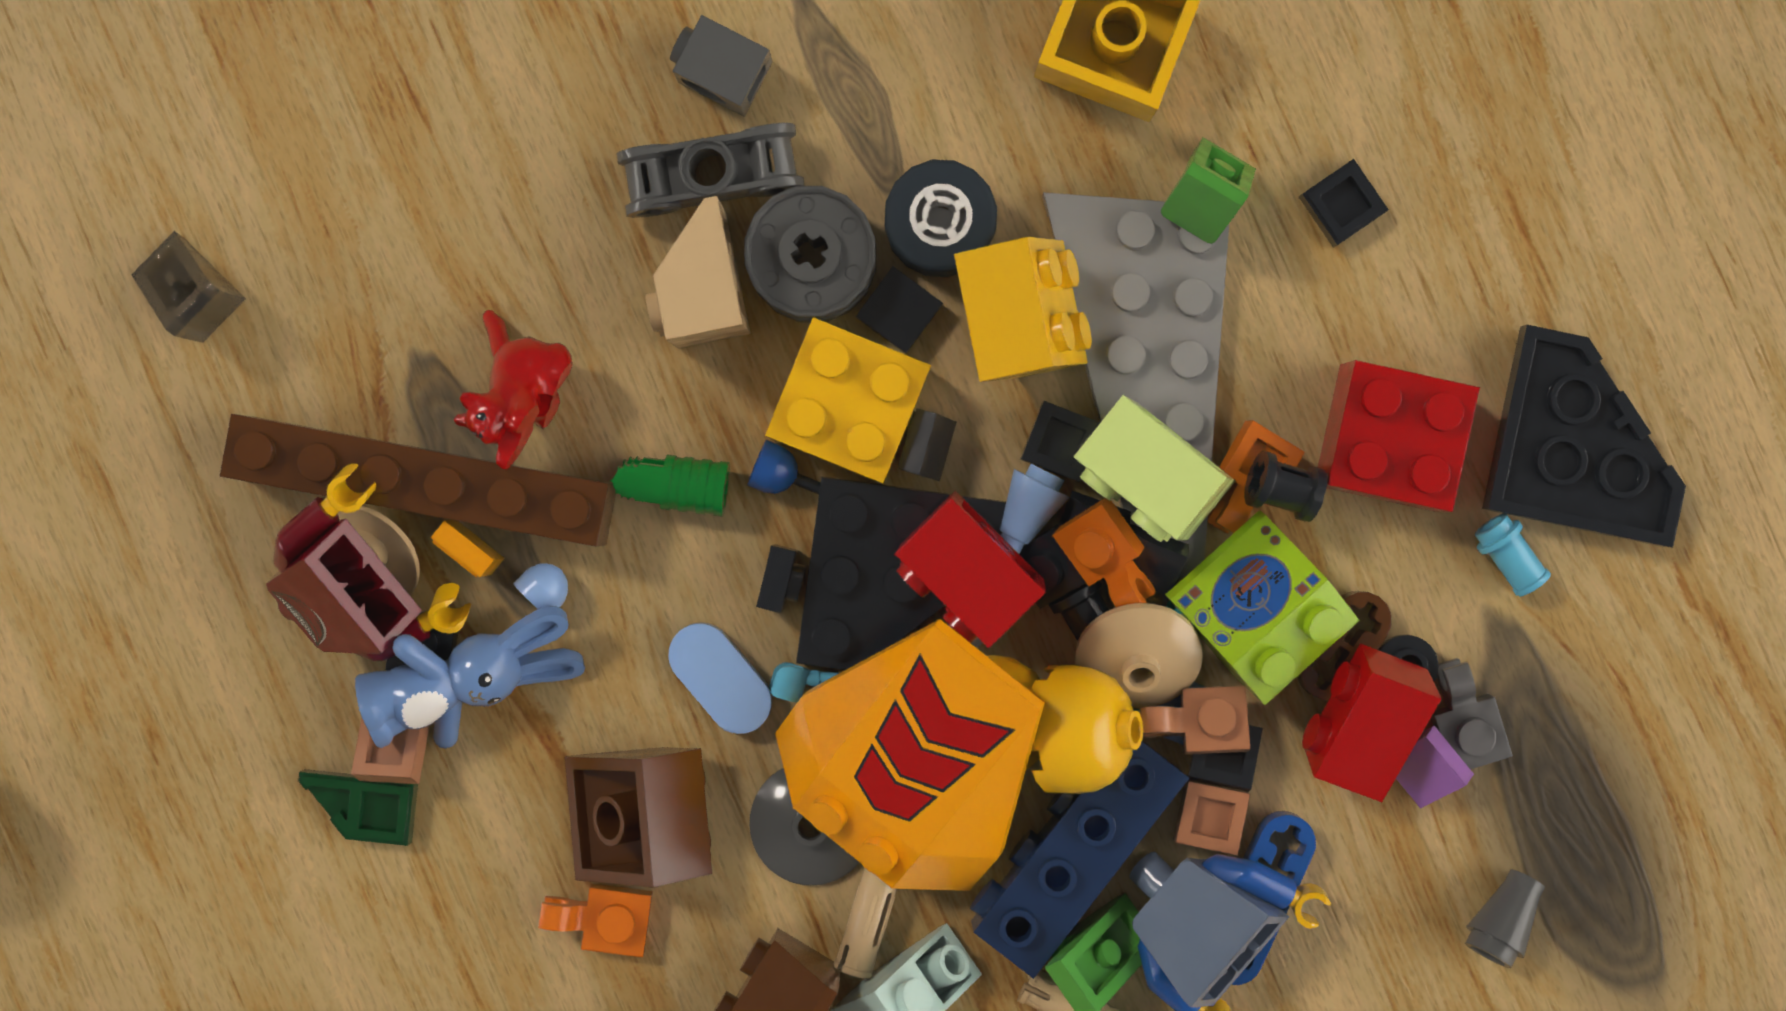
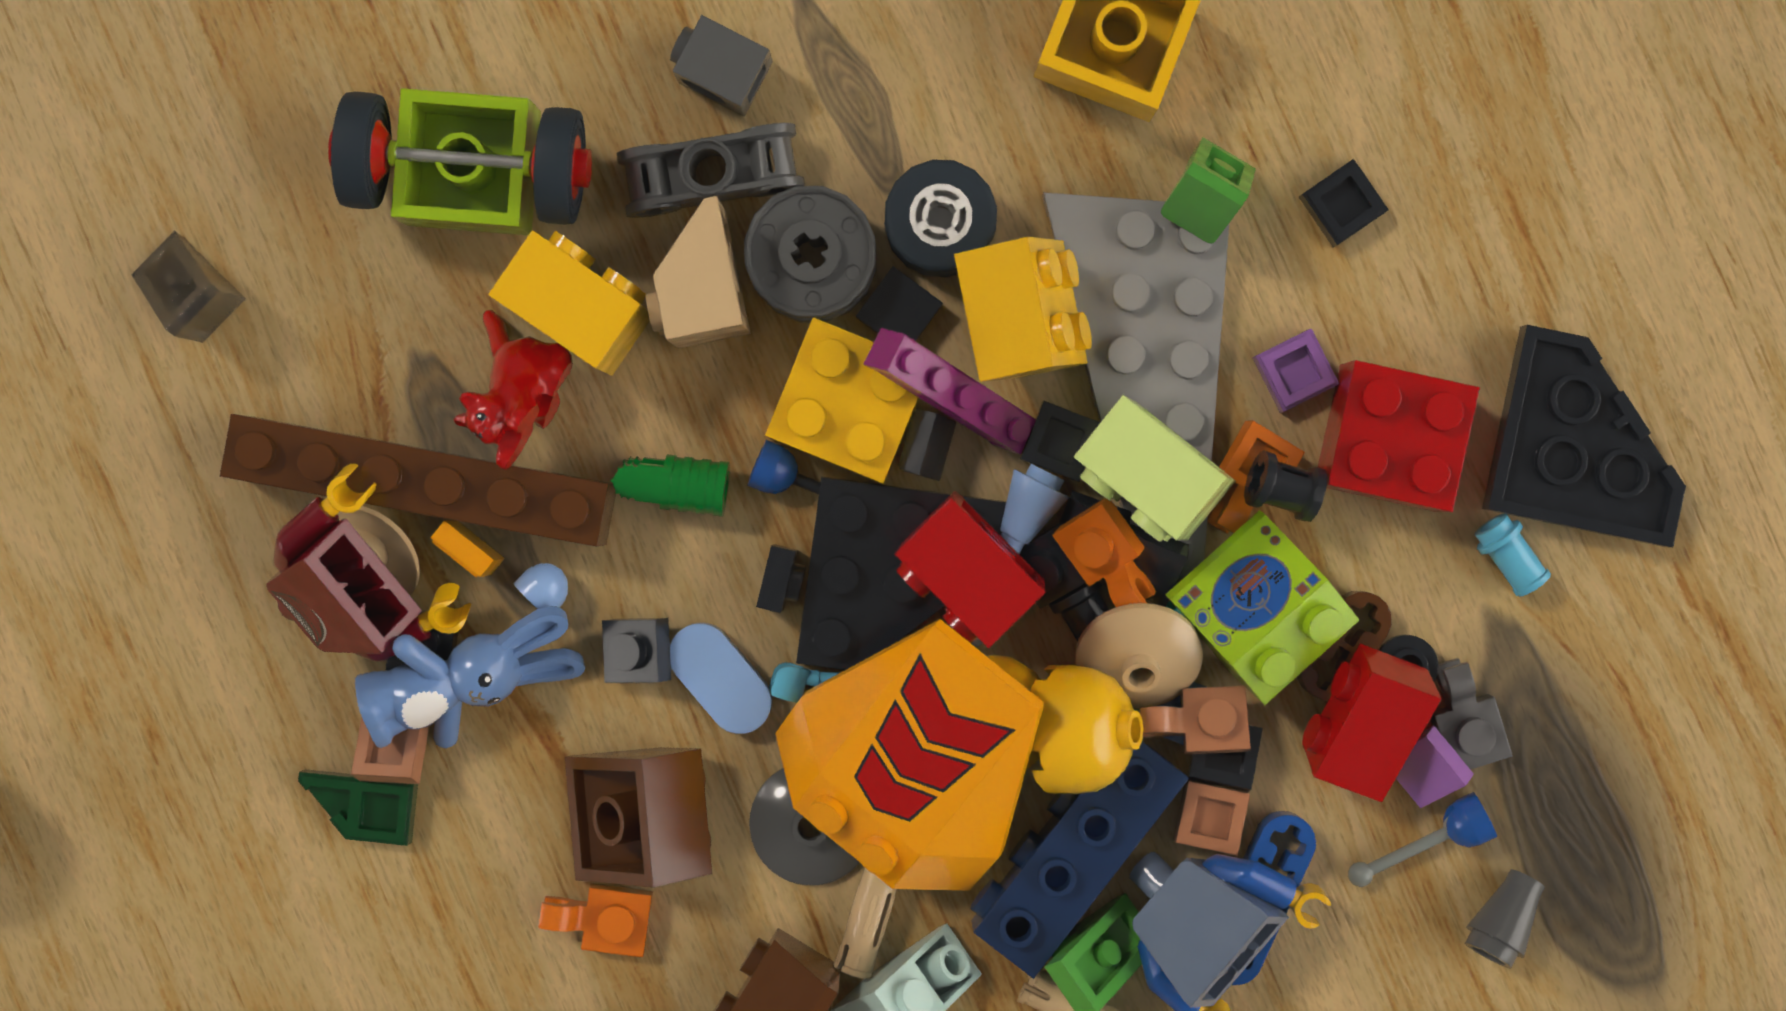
(461, 160): none -> brick
(561, 296): none -> yellow brick
(636, 650): none -> black plate
(950, 390): none -> magenta piece
(1295, 370): none -> medium lavender tile
(1463, 823): none -> hinge

